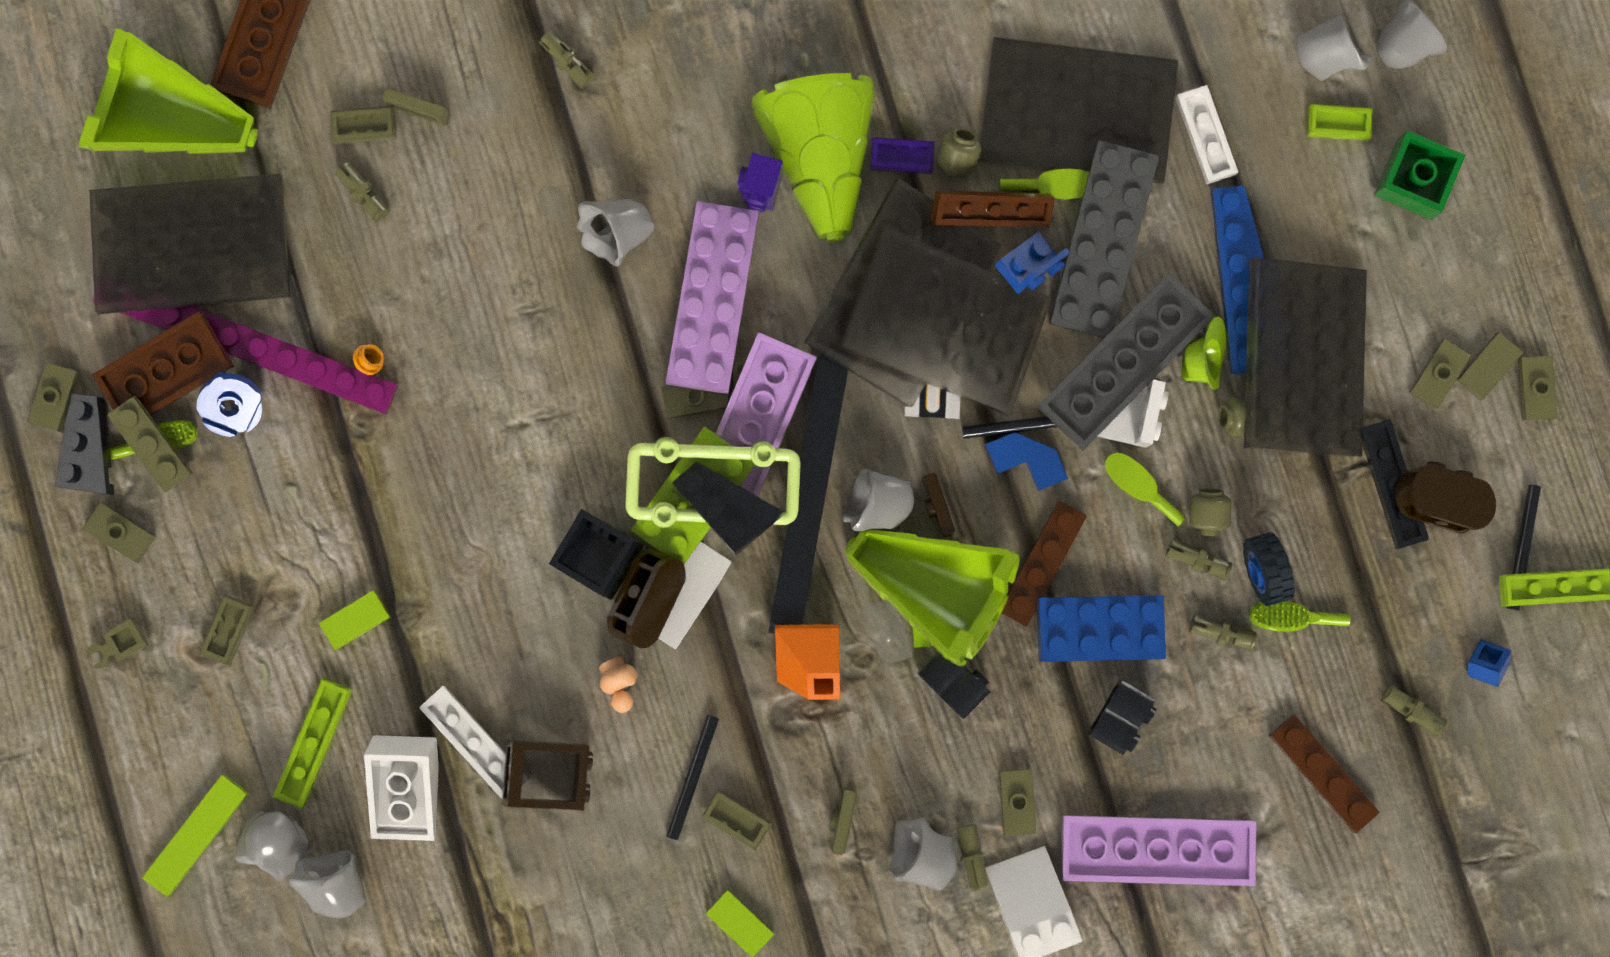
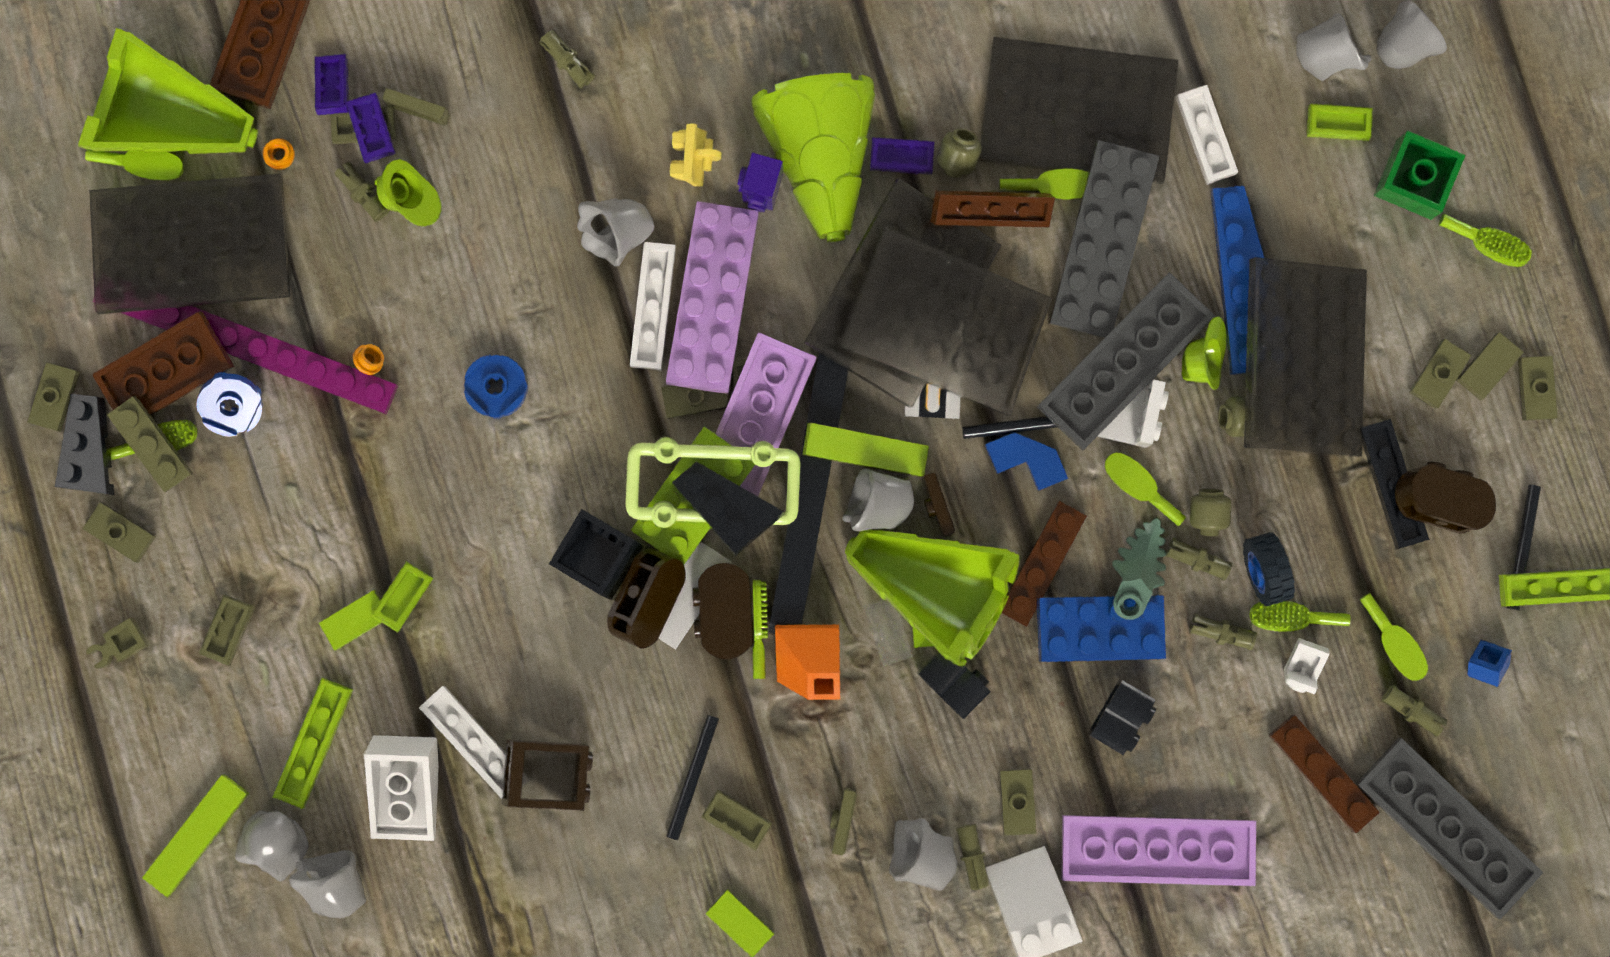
(145, 165): none -> lime piece
(272, 147): none -> light orange plate
(331, 84): none -> dark purple plate
(370, 127): none -> dark purple plate
(402, 597): none -> lime tile
(409, 193): none -> lime piece
(496, 368): none -> blue plate
(615, 679): light nougat animal -> none
(652, 306): none -> white plate
(697, 155): none -> light yellow hips
(724, 611): none -> dark brown brick
(758, 650): none -> lime piece
(865, 450): none -> lime tile
(1030, 262): blue bracket -> none
(1139, 569): none -> sand green plant
(1305, 666): none -> white bracket
(1398, 643): none -> lime piece
(1449, 828): none -> dark grey plate
(1491, 242): none -> lime piece

